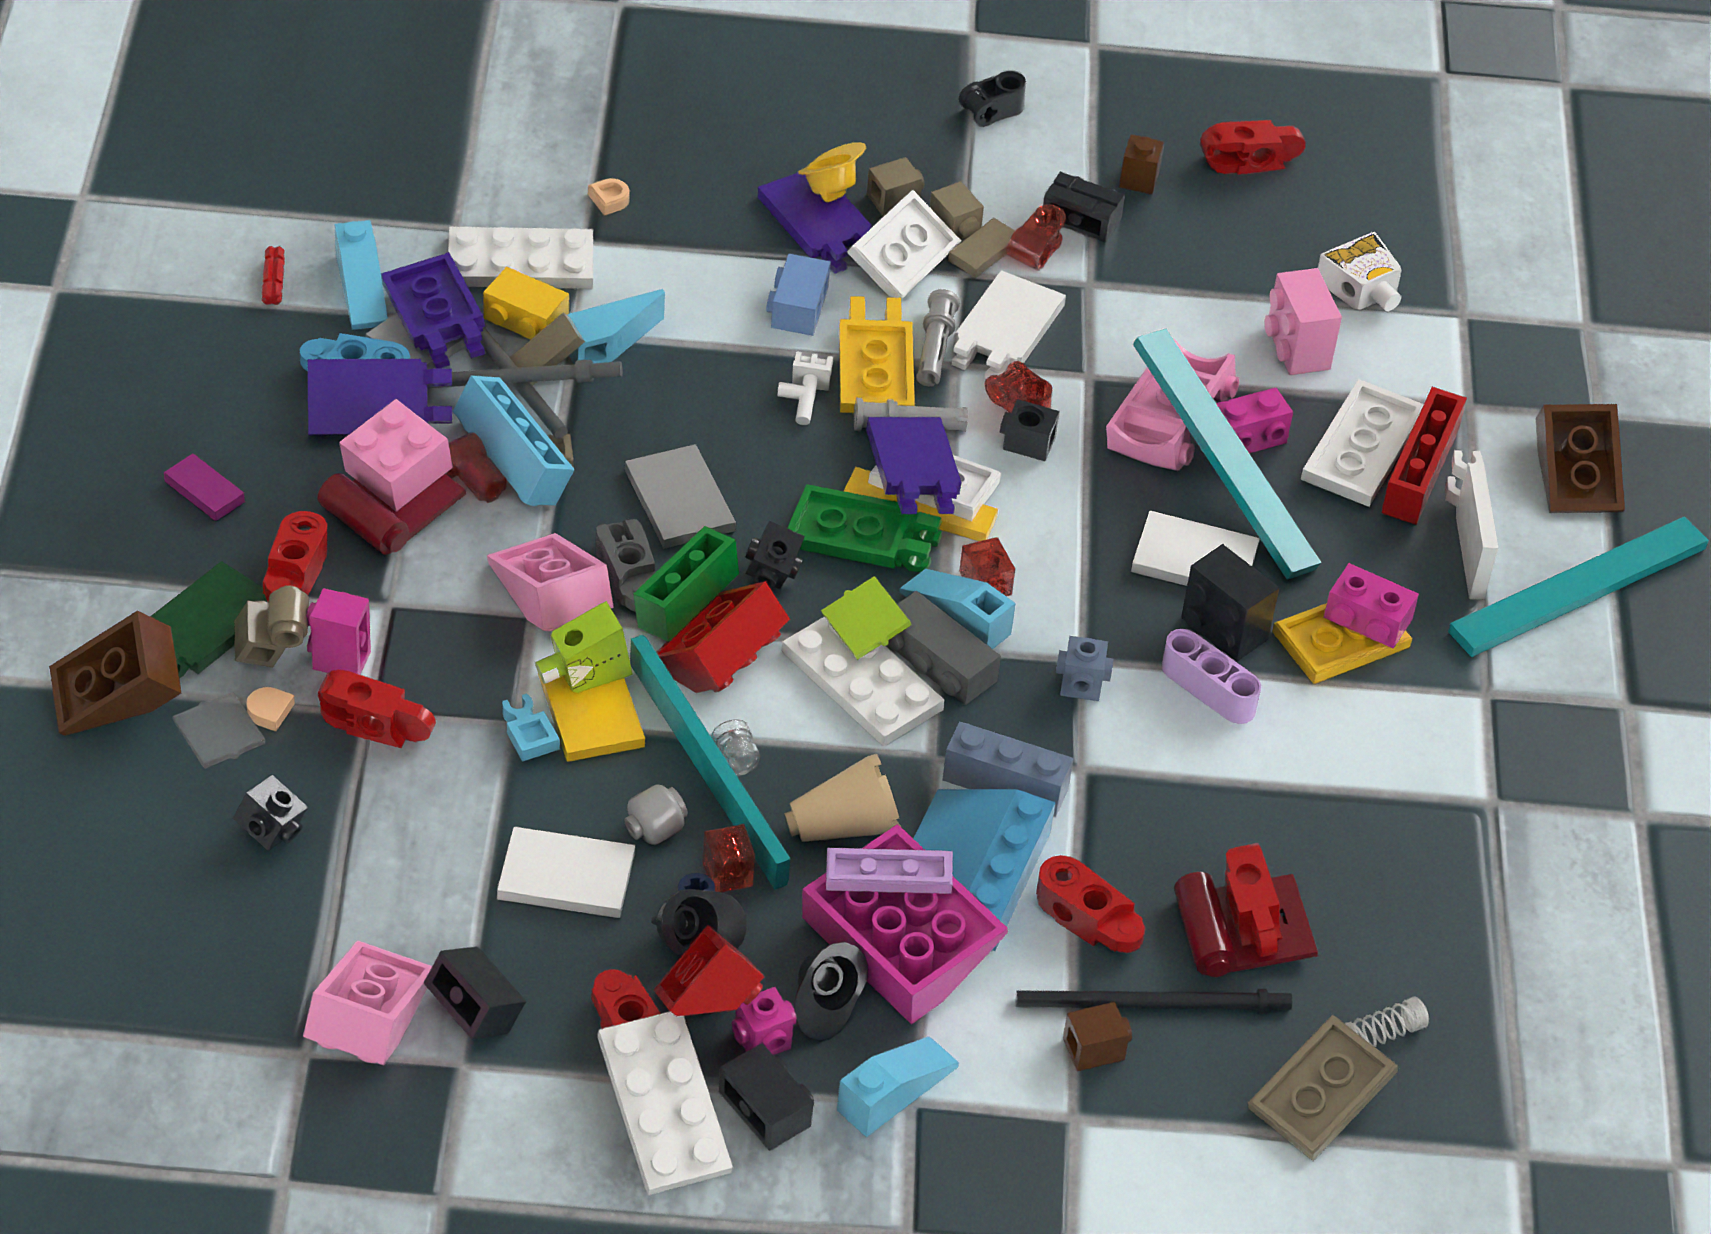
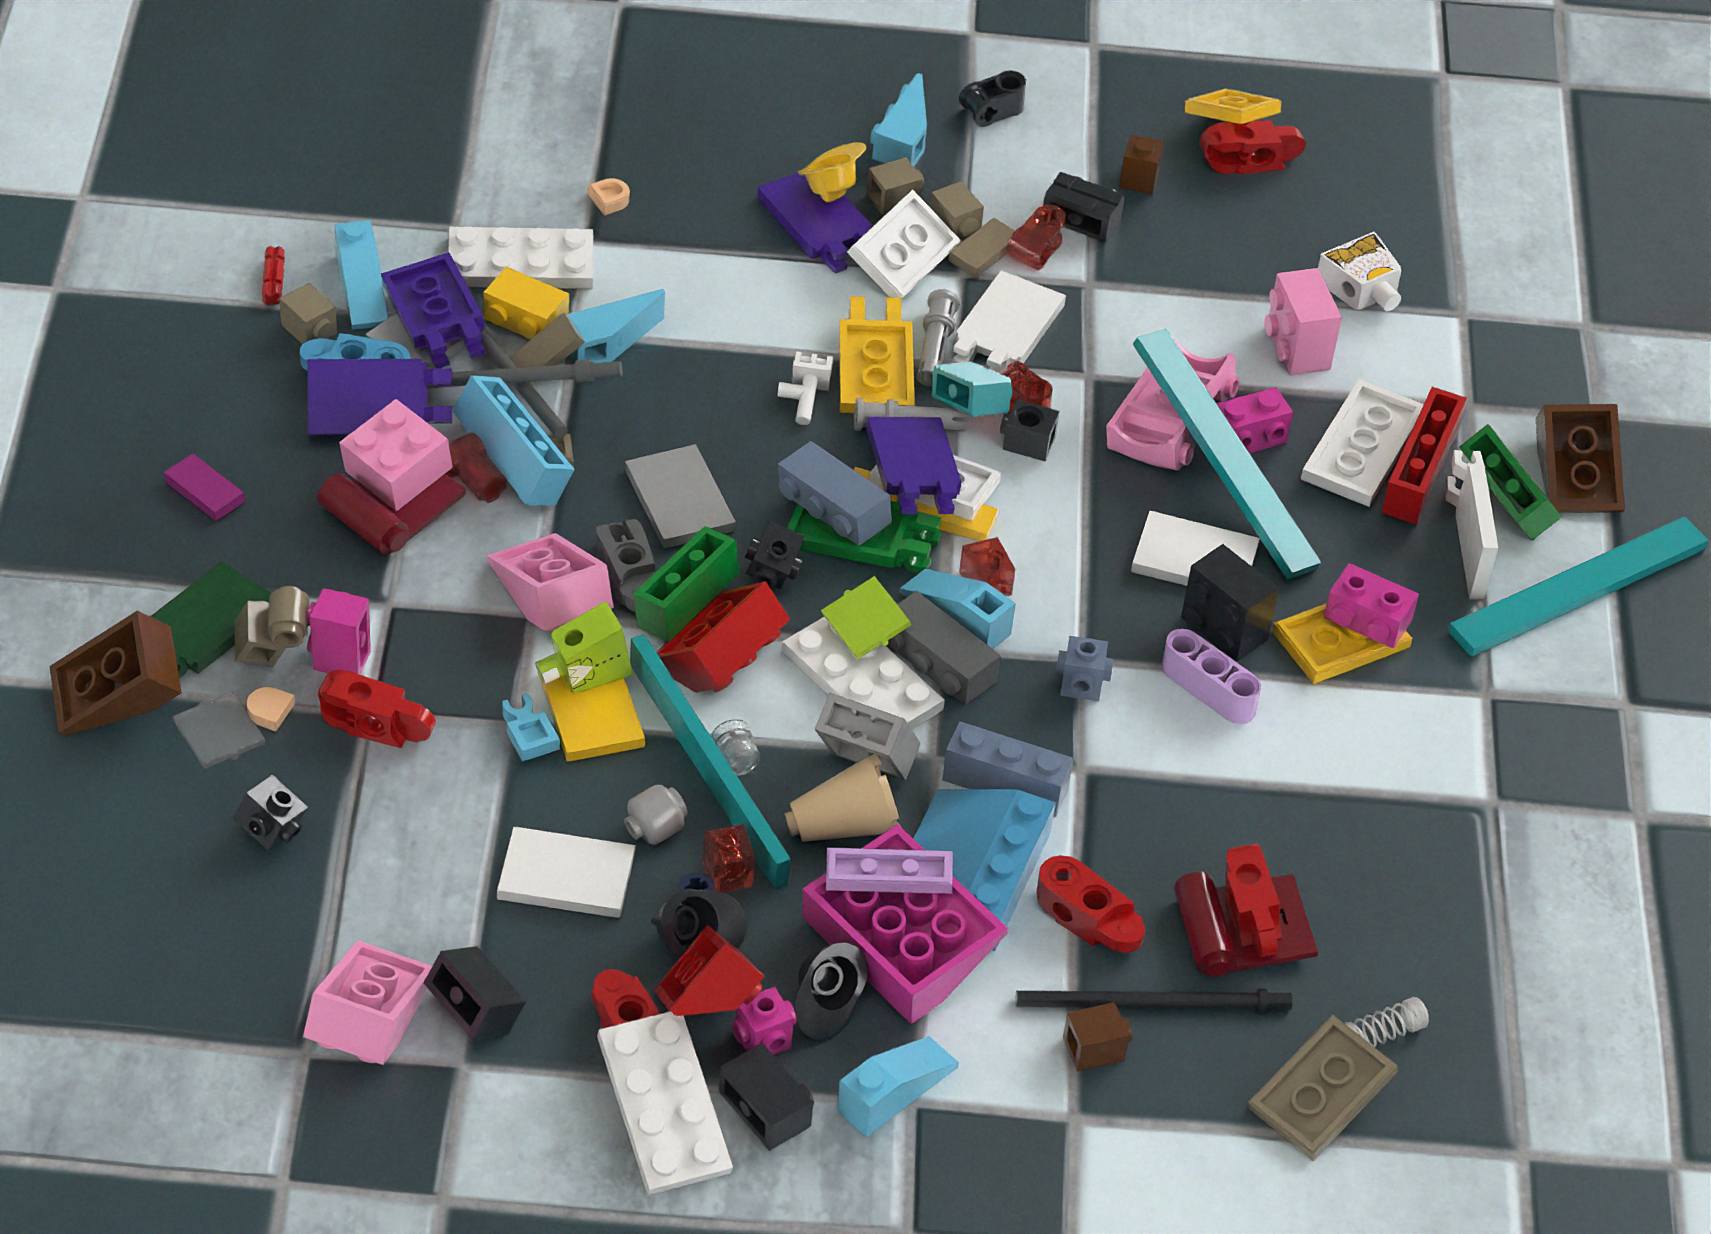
(297, 553): red piece -> none
(308, 314): none -> dark tan brick
(799, 294): medium blue brick -> none
(834, 493): none -> sand blue brick
(858, 730): none -> light grey window
(904, 126): none -> medium azure slope
(971, 388): none -> teal brick
(1233, 106): none -> yellow tile
(1512, 483): none -> green brick

